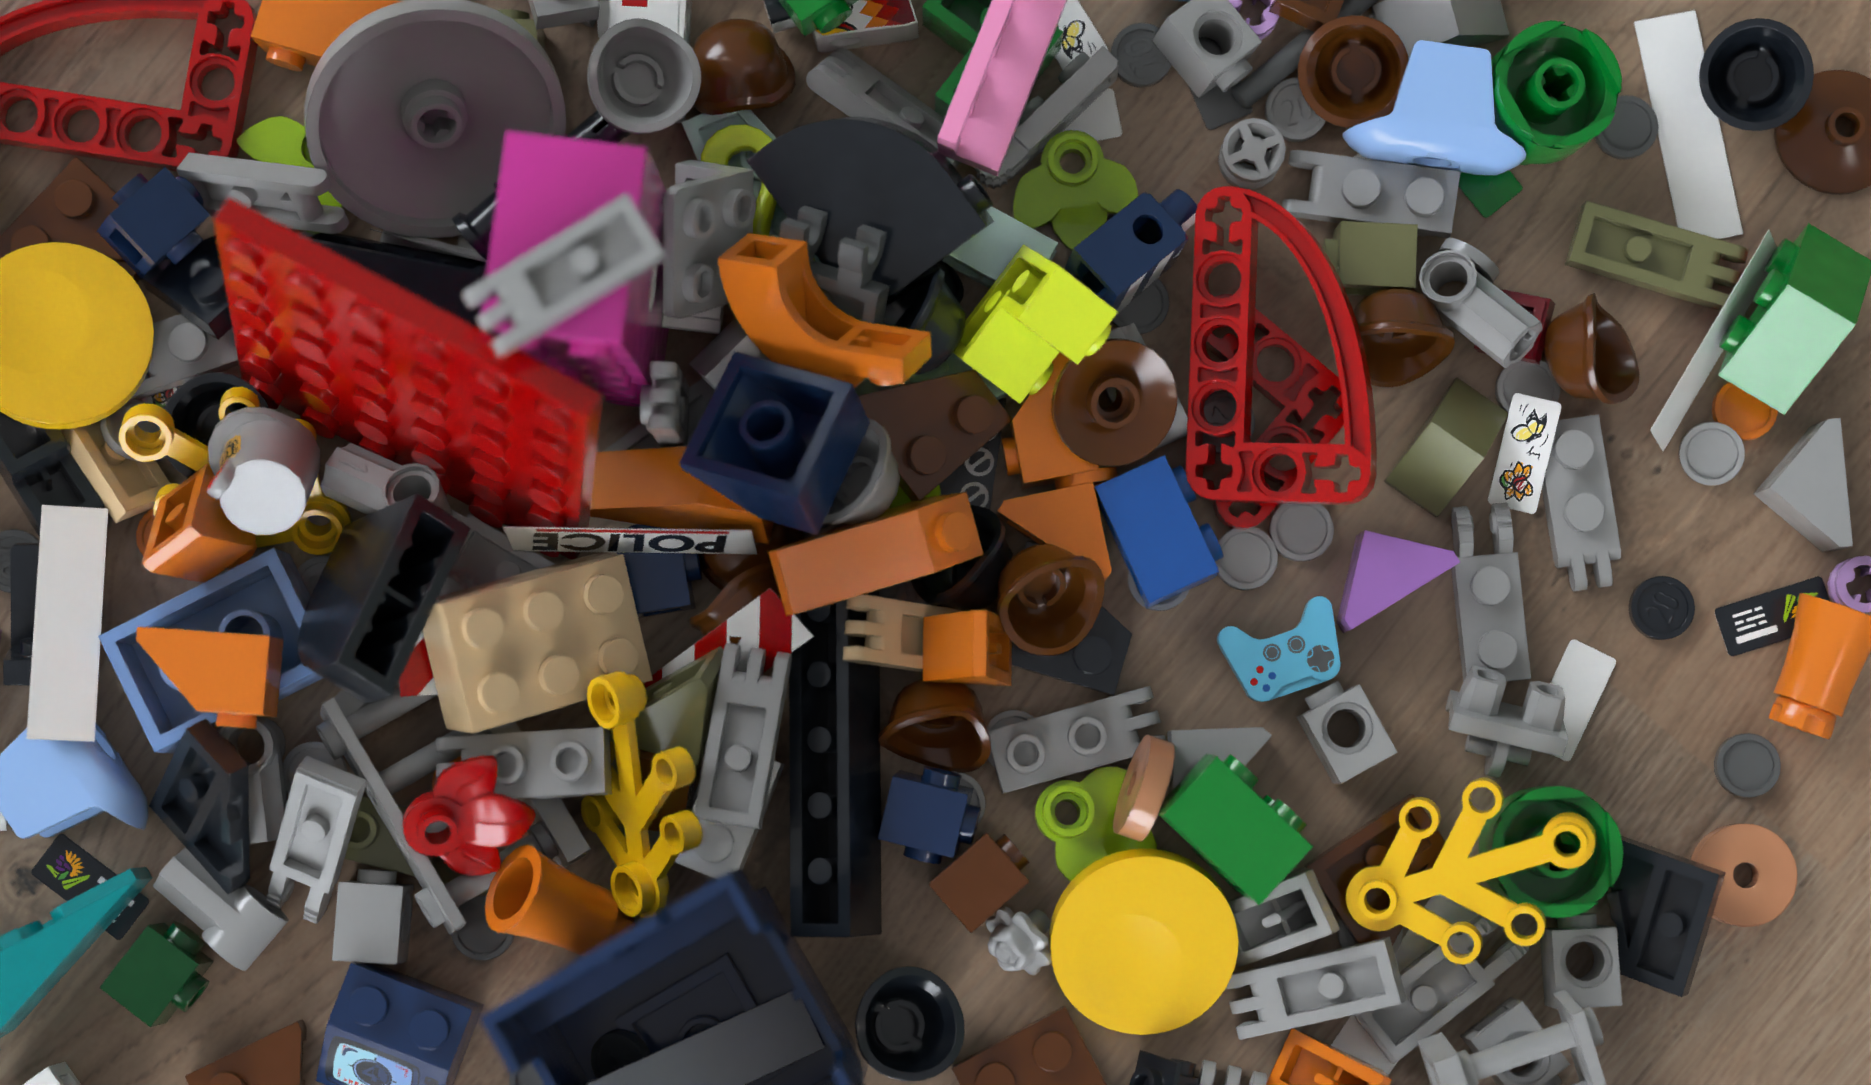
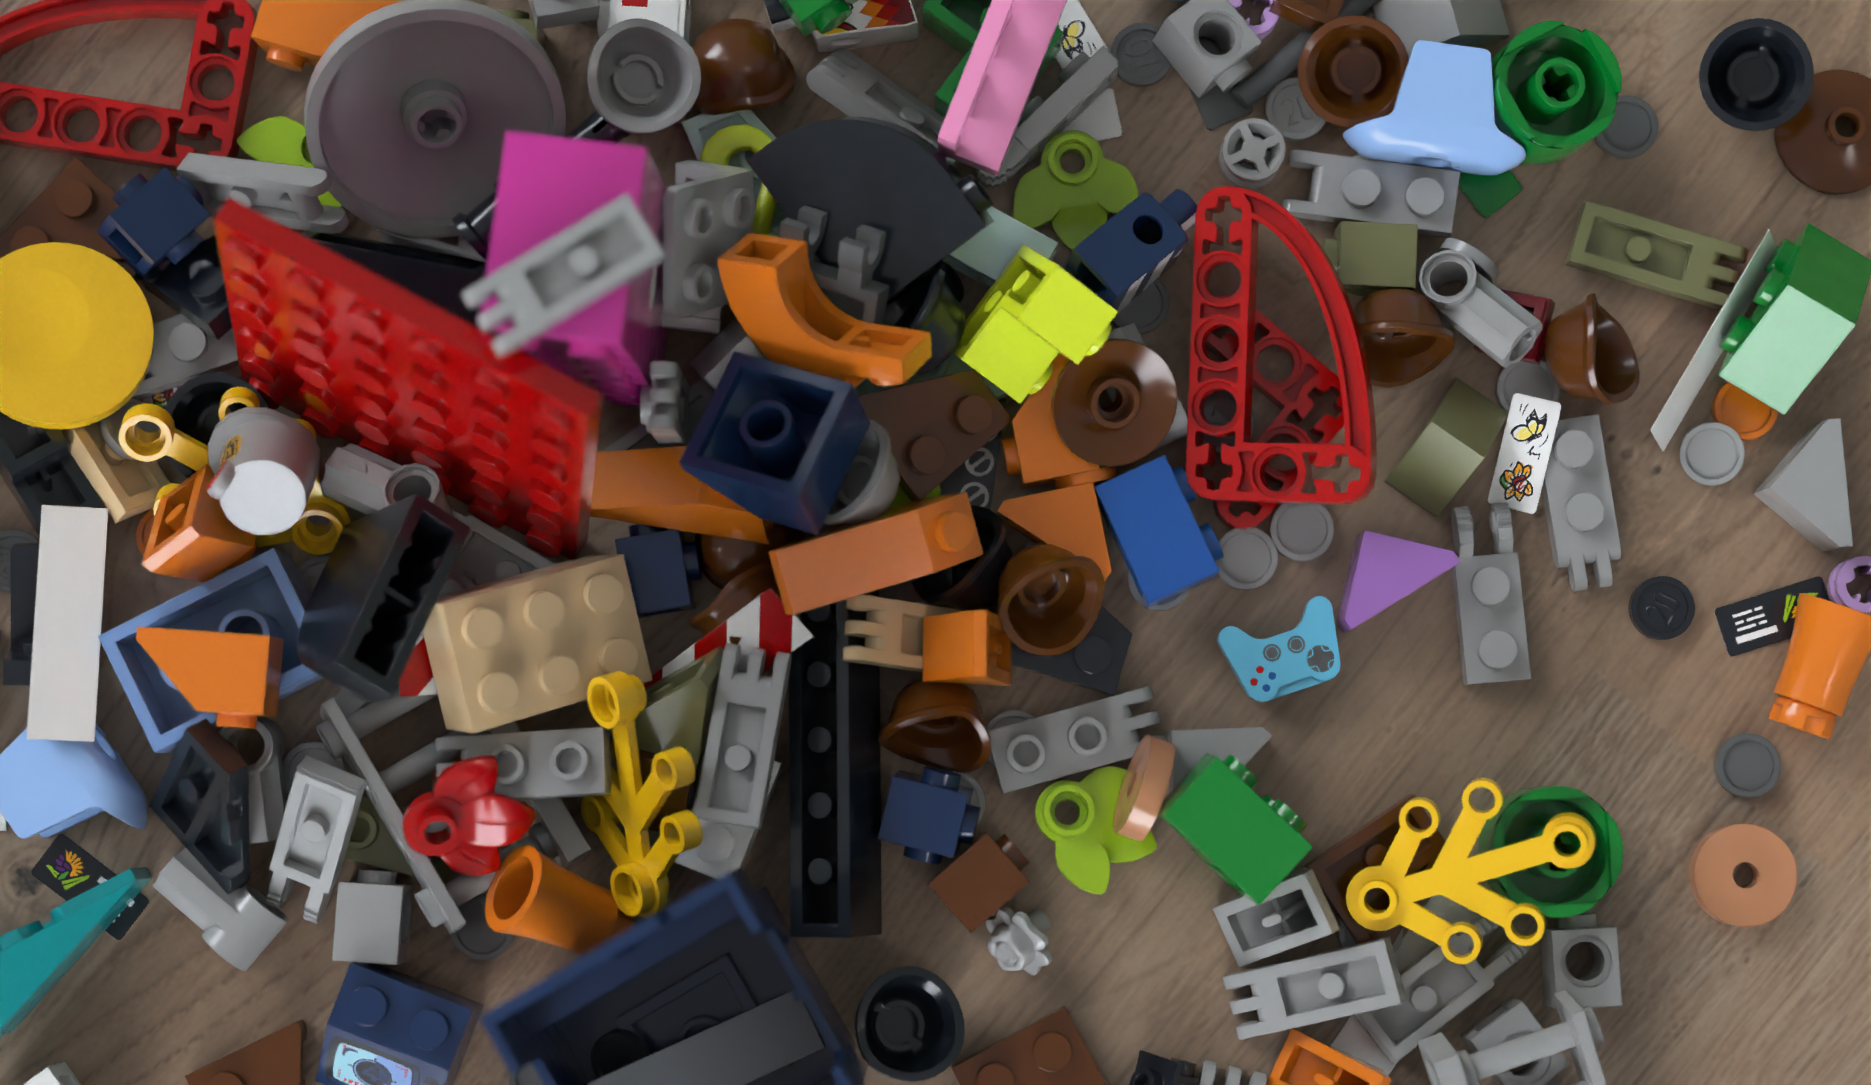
(160, 973): dark green brick -> none
(631, 540): sticker -> none
(1143, 941): yellow piece -> none
(1371, 745): light grey brick -> none
(1504, 729): light grey hips -> none
(1583, 677): white sticker -> none
(1662, 915): black wing -> none
(1687, 127): white sticker -> none

